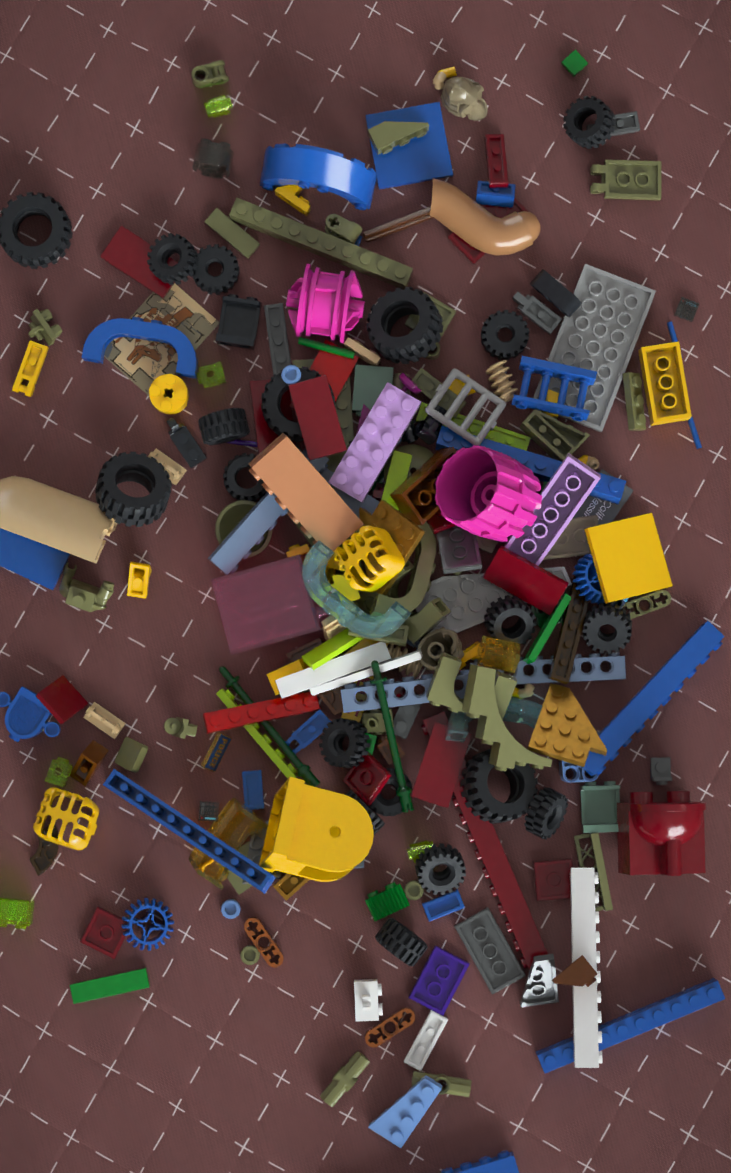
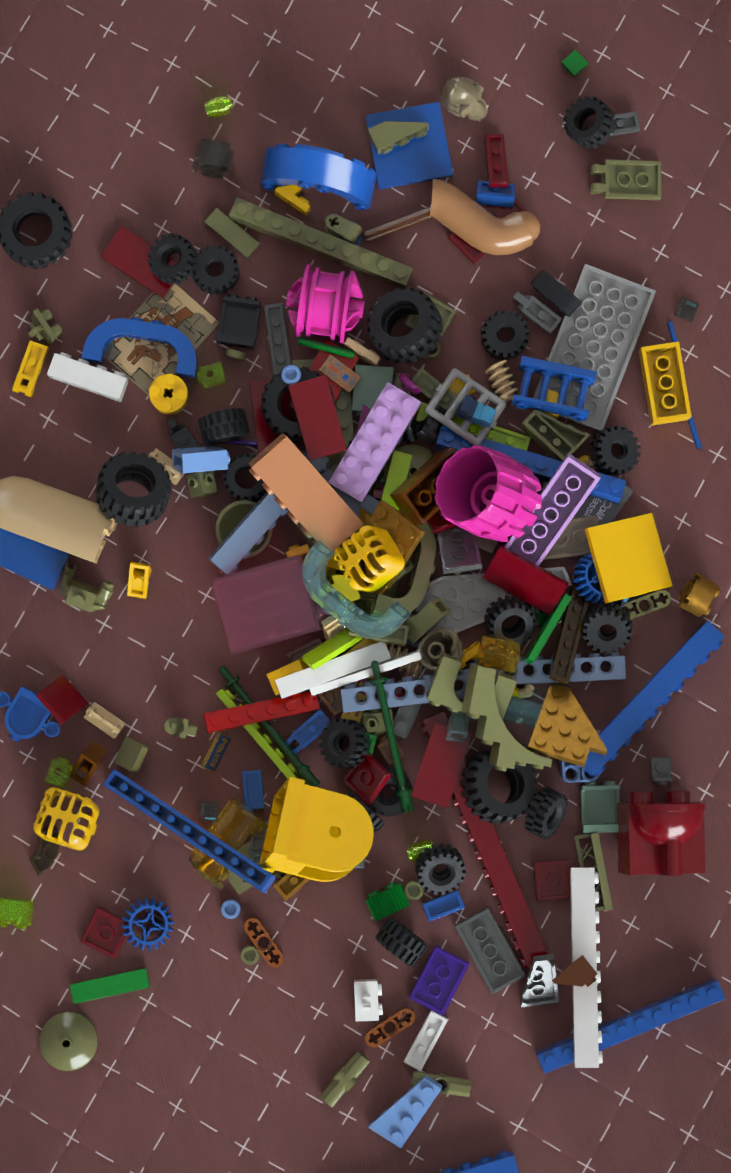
(75, 1029): none -> olive dish
(87, 377): none -> white brick
(200, 459): none -> medium blue brick
(201, 484): none -> olive brick
(210, 73): olive piece -> none
(235, 354): none -> olive tile
(340, 373): none -> medium nougat tile
(441, 76): arm -> none
(475, 412): none -> leg
(602, 450): none -> black tyre
(634, 401): olive plate -> none
(698, 595): none -> pearl gold brick

